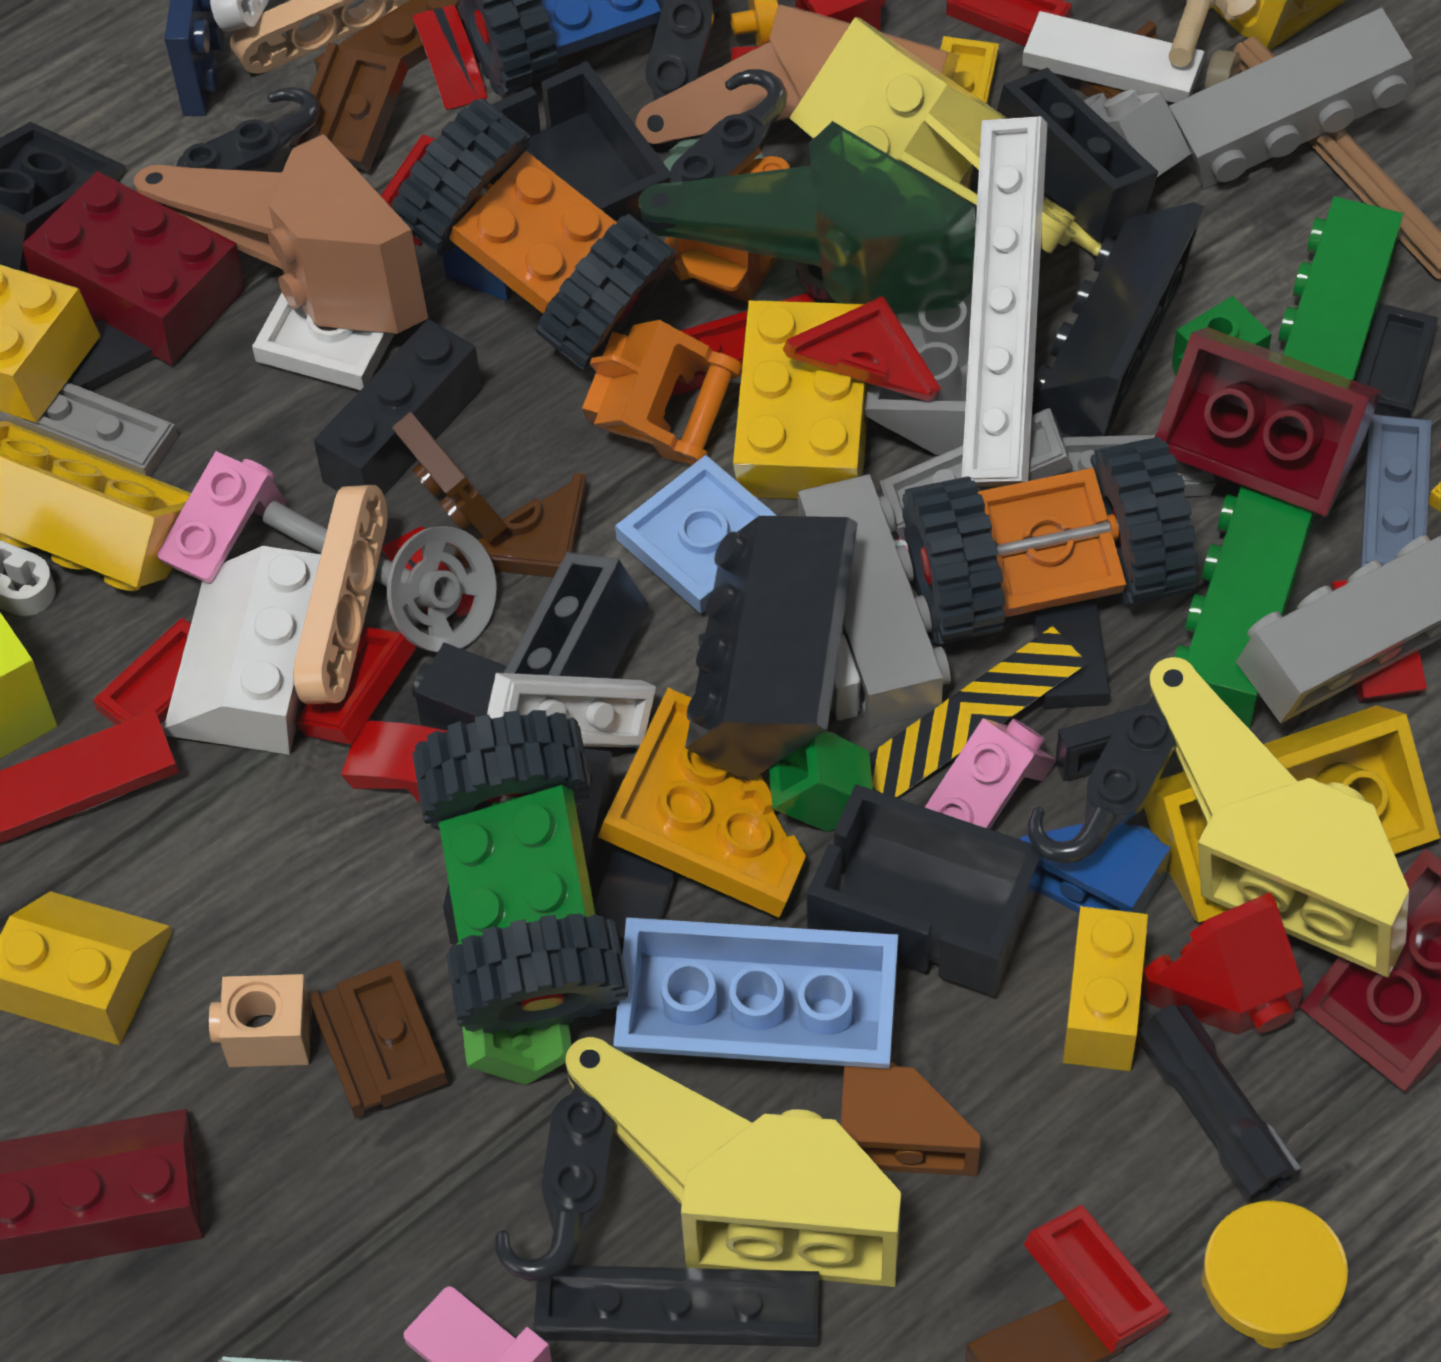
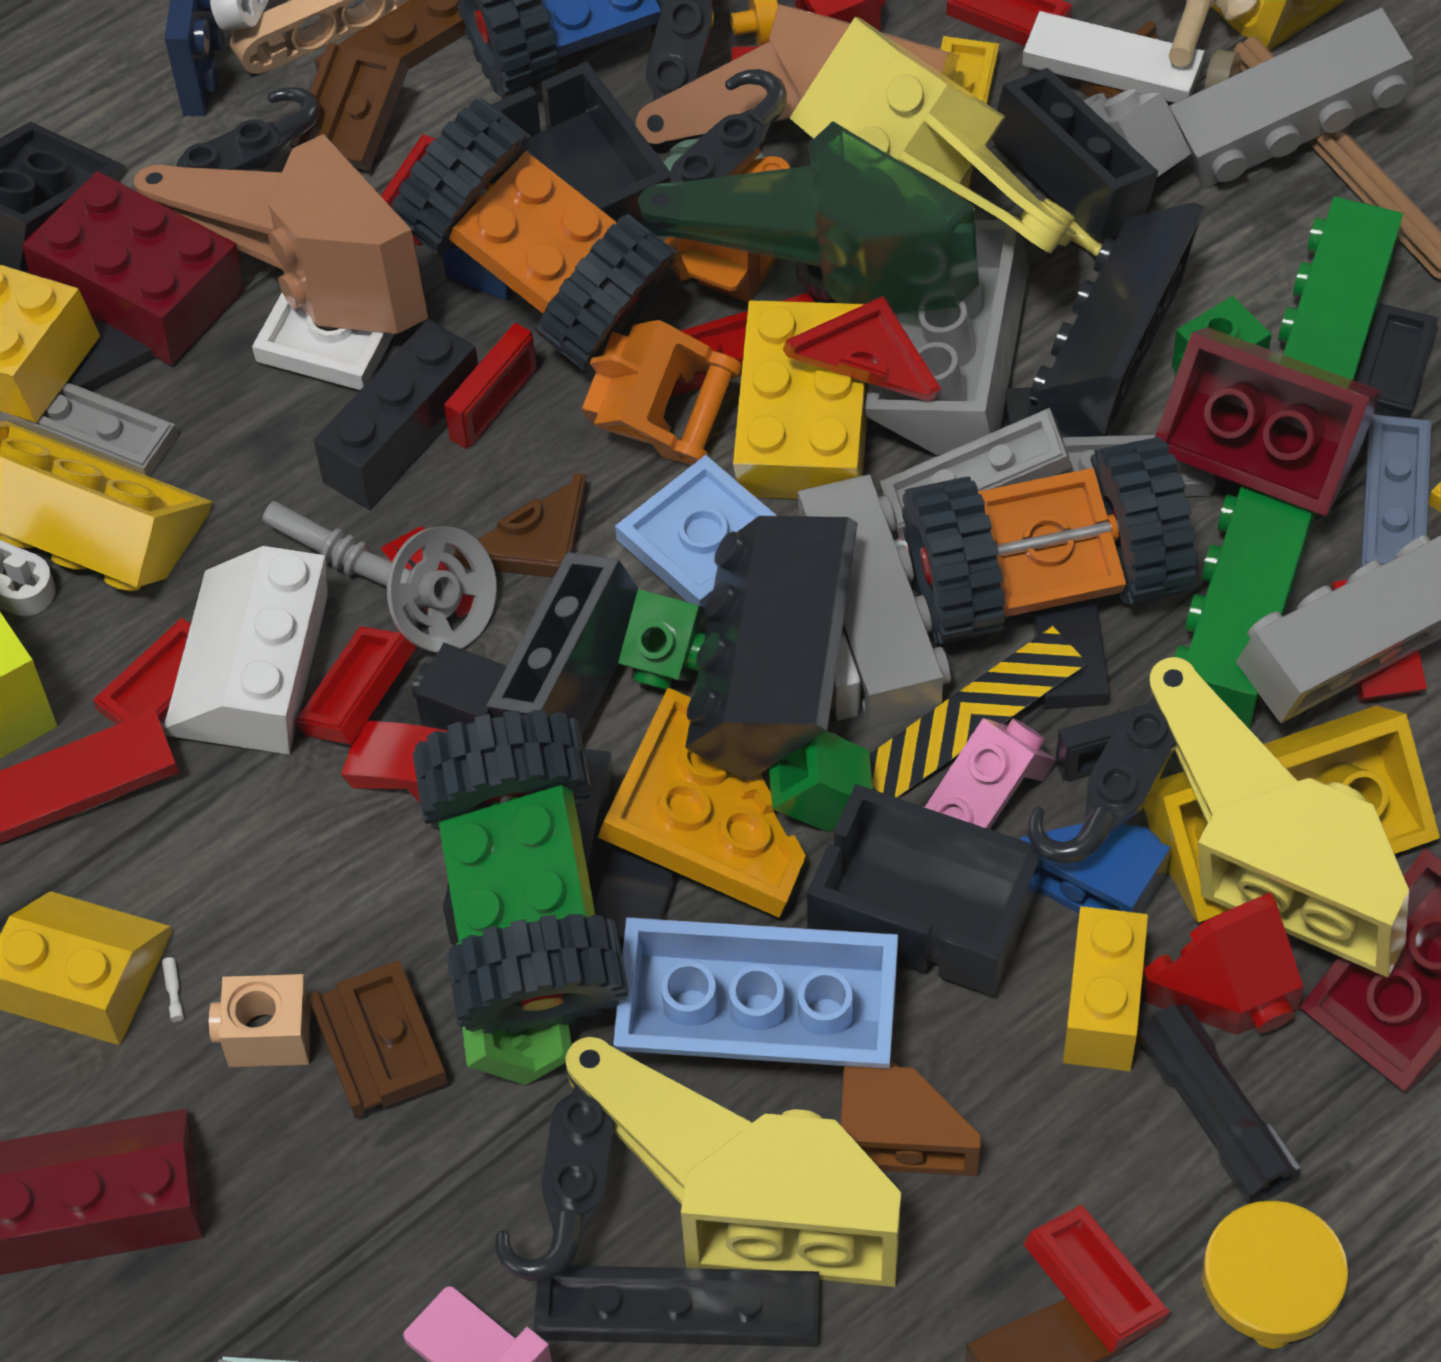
(172, 988): none -> white piece
(217, 515): bright pink bracket -> none
(340, 595): light nougat beam -> none
(442, 475): reddish brown plate -> none
(450, 56): red sticker -> none
(490, 386): none -> red tile
(606, 708): white tile -> none
(663, 639): none -> green brick
(1004, 301): white tile -> none

